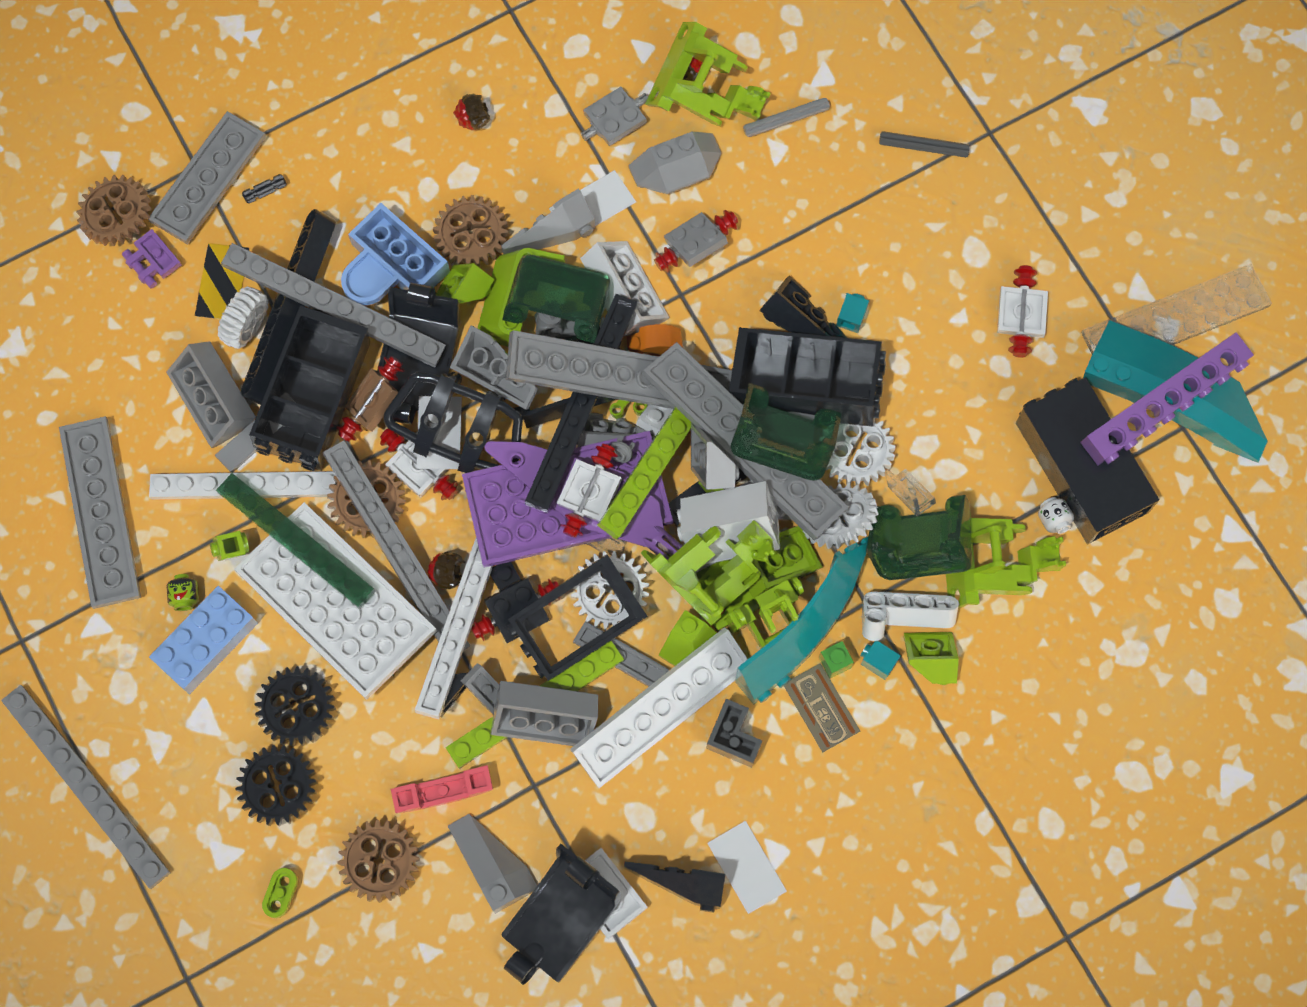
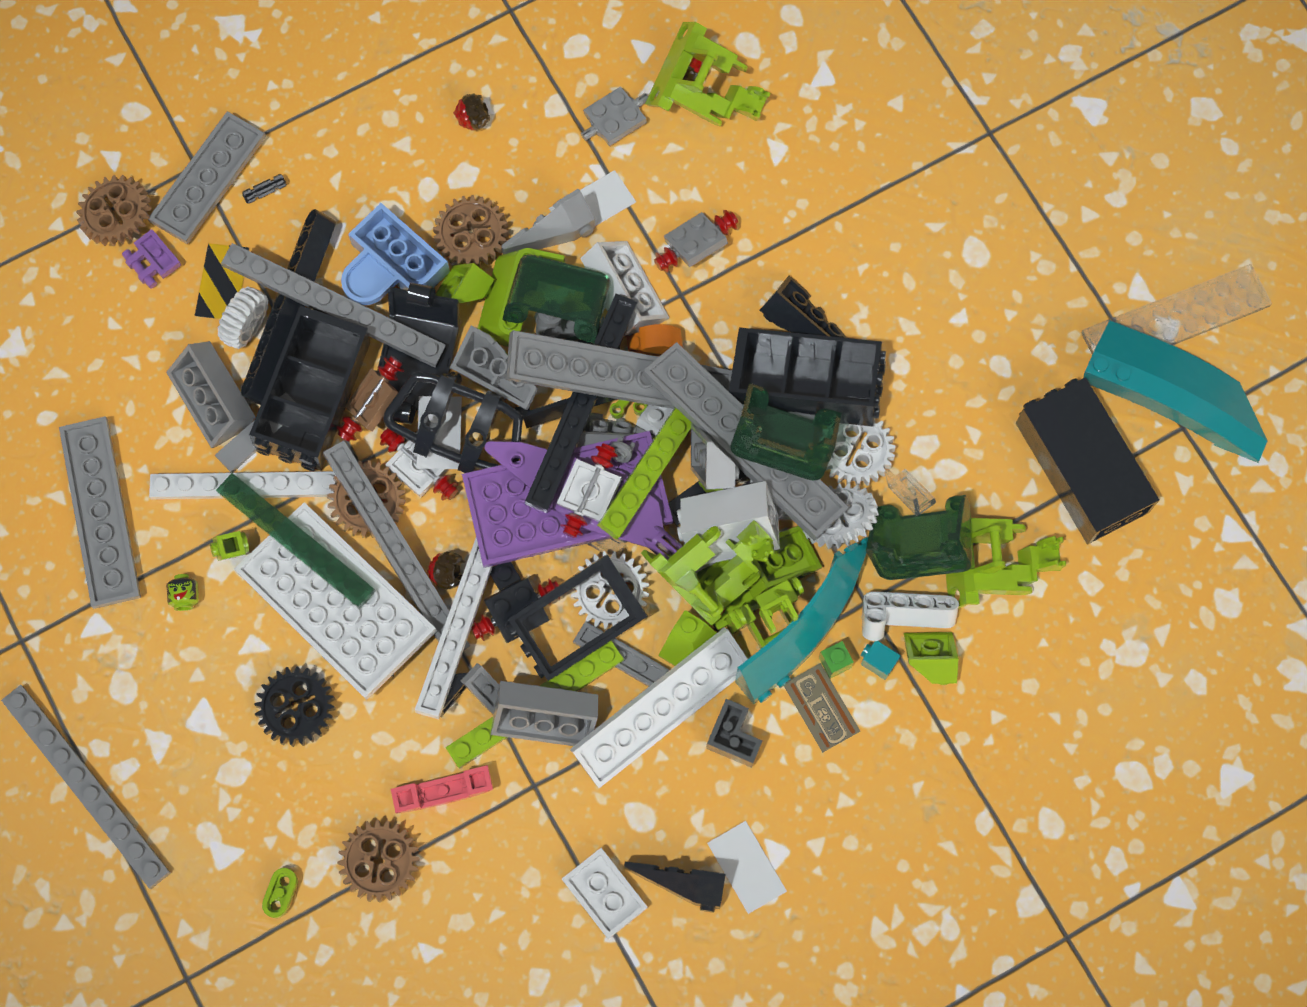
(203, 640): light blue brick -> none
(256, 793): black gear -> none
(495, 868): light grey wedge -> none
(559, 918): black panel -> none
(676, 163): light grey wedge -> none
(786, 117): light grey axle -> none
(852, 312): teal brick -> none
(924, 144): dark grey axle -> none
(1022, 311): white plate -> none
(1056, 515): white head -> none
(1231, 349): medium lavender brick -> none

